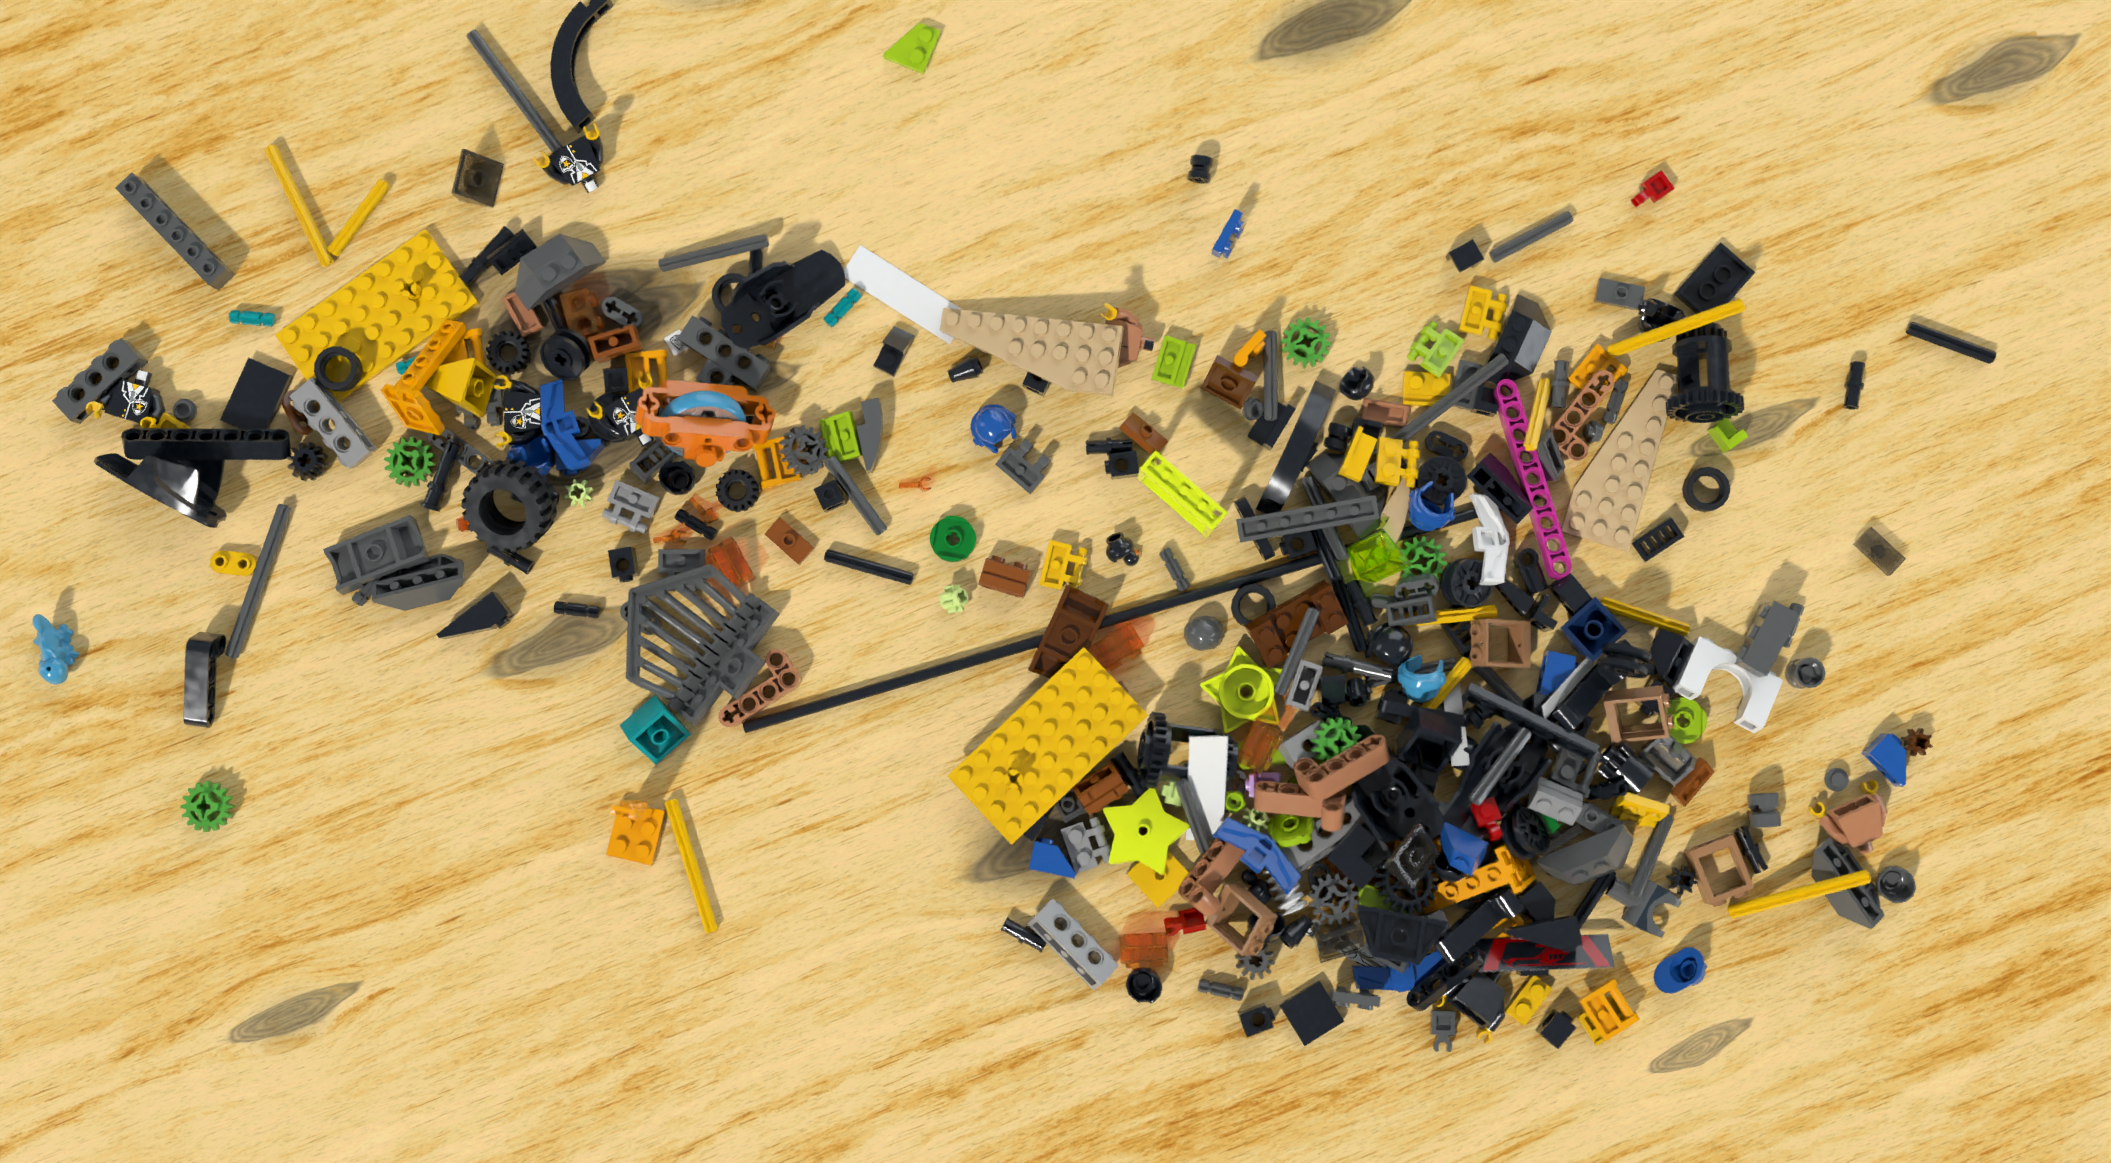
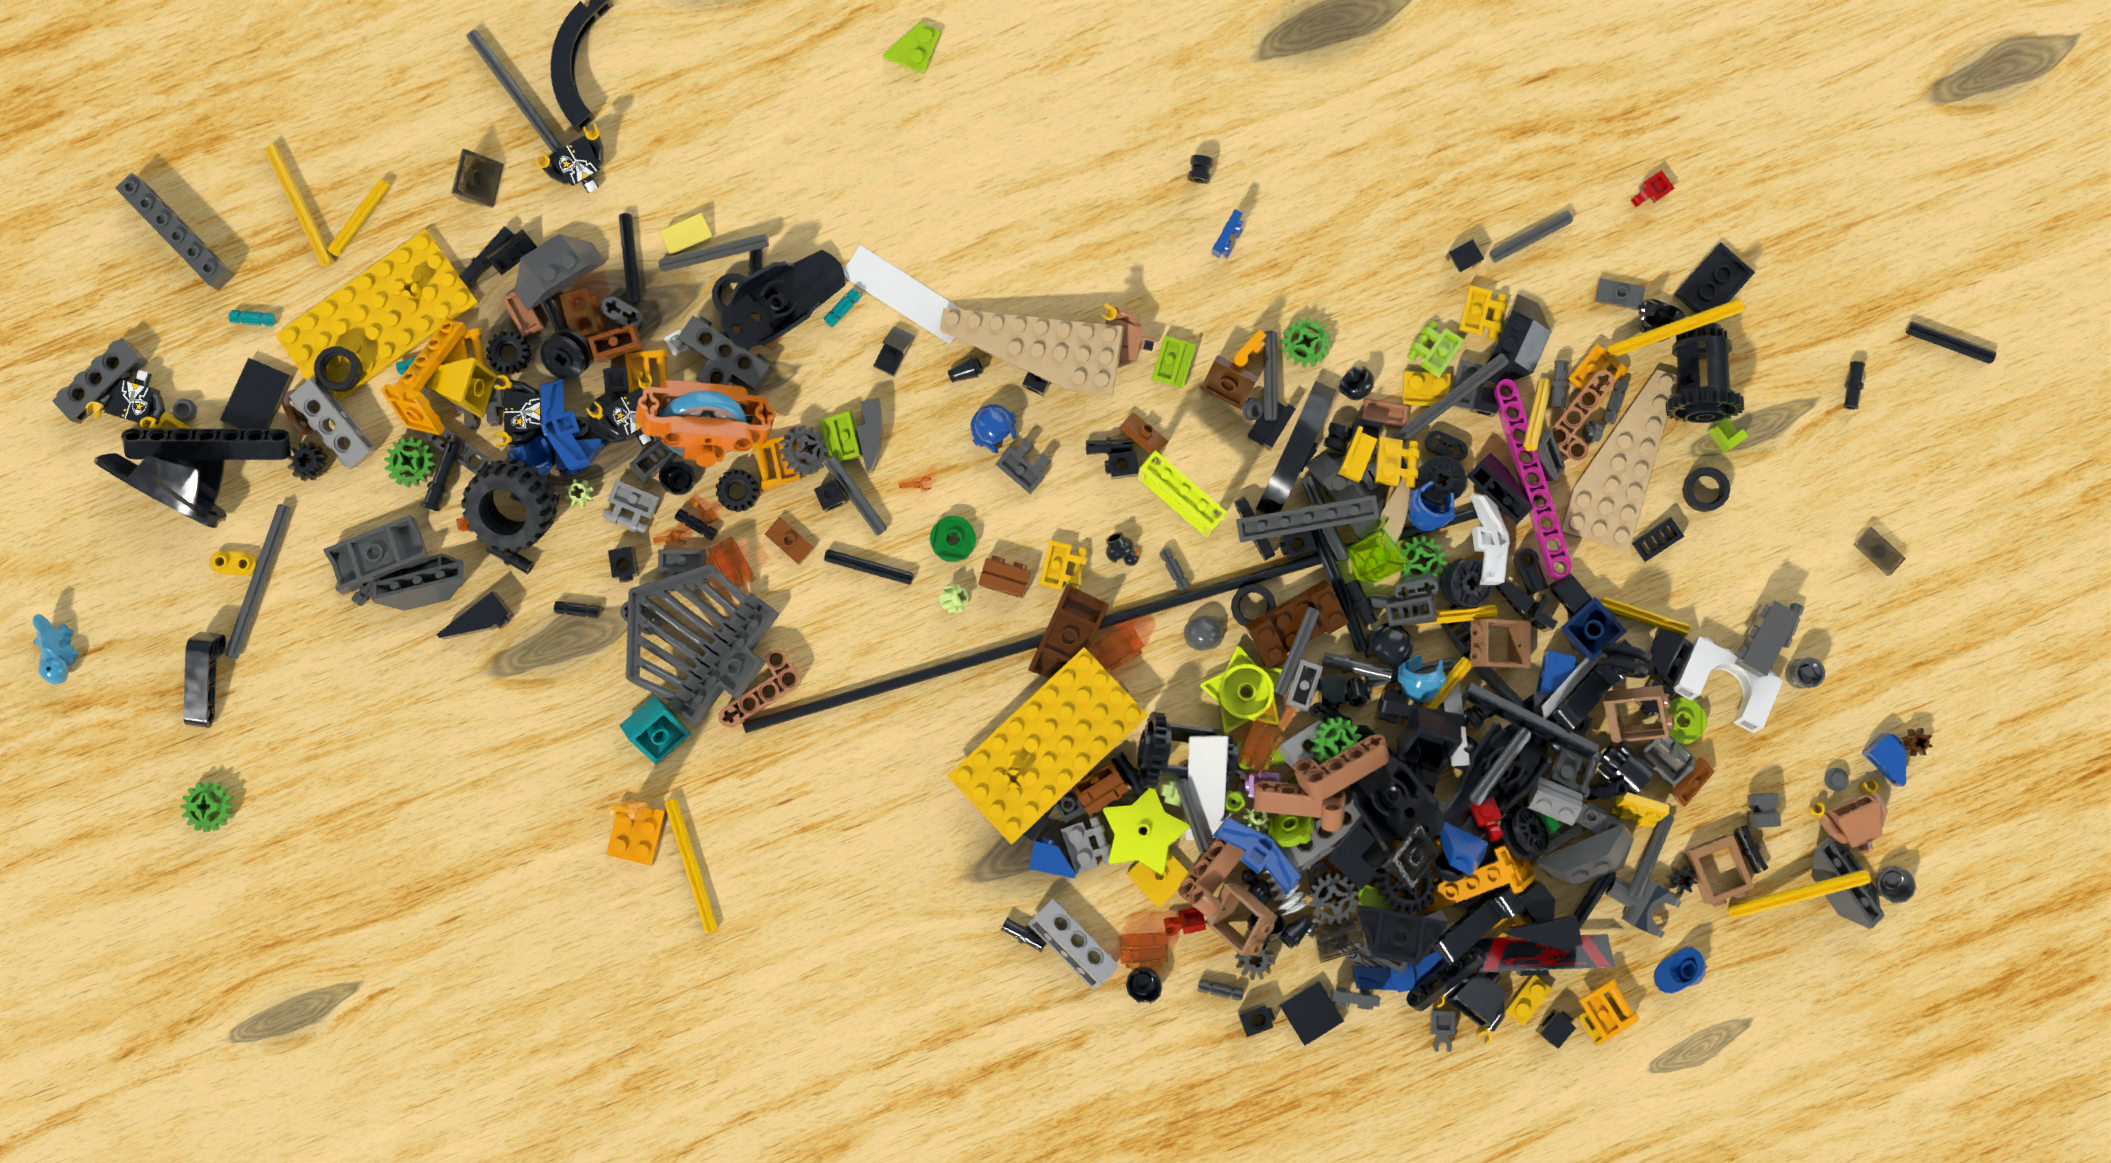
(629, 258): none -> black axle
(686, 234): none -> light yellow slope

